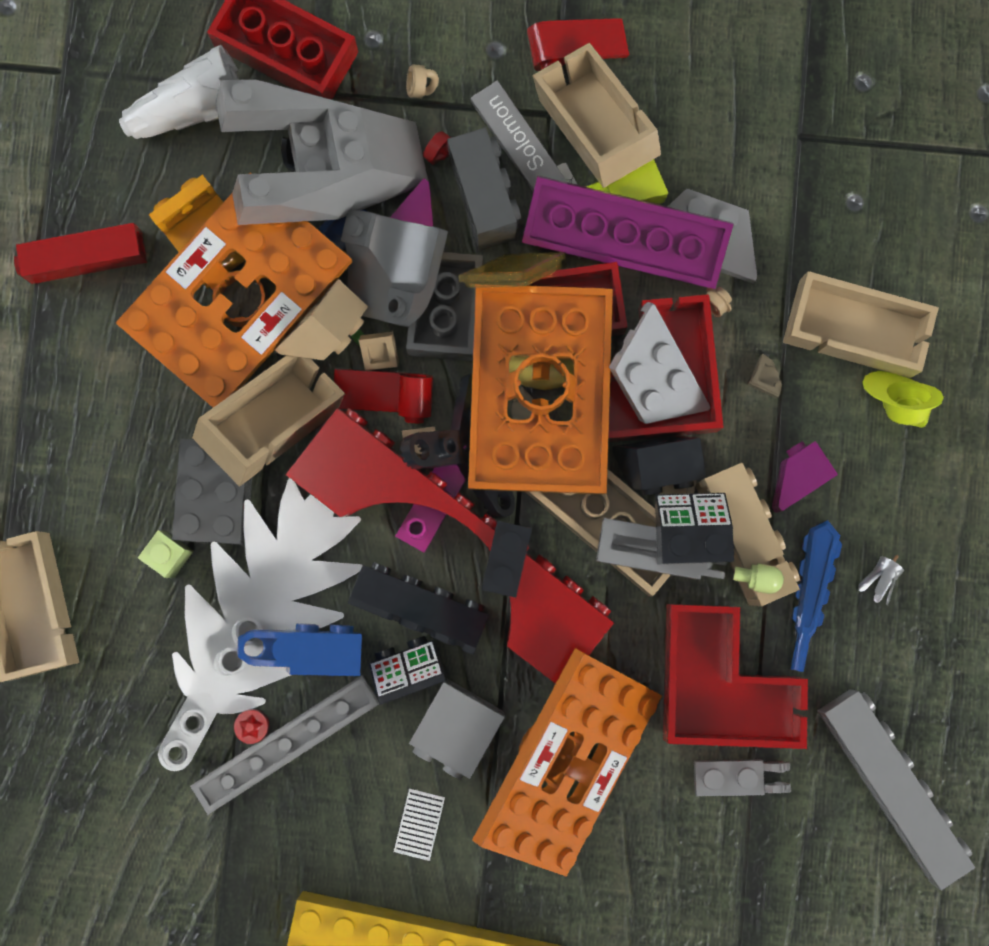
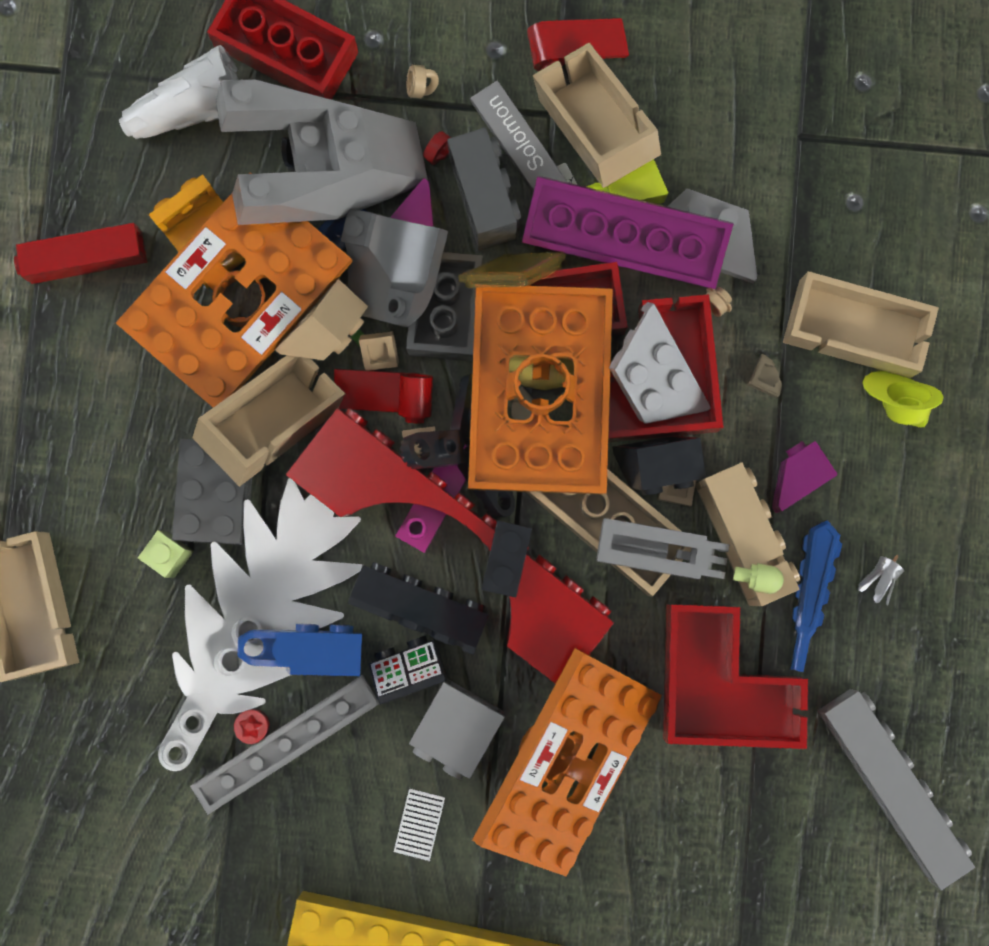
(693, 528): black slope -> none
(737, 777): light grey hinge -> none

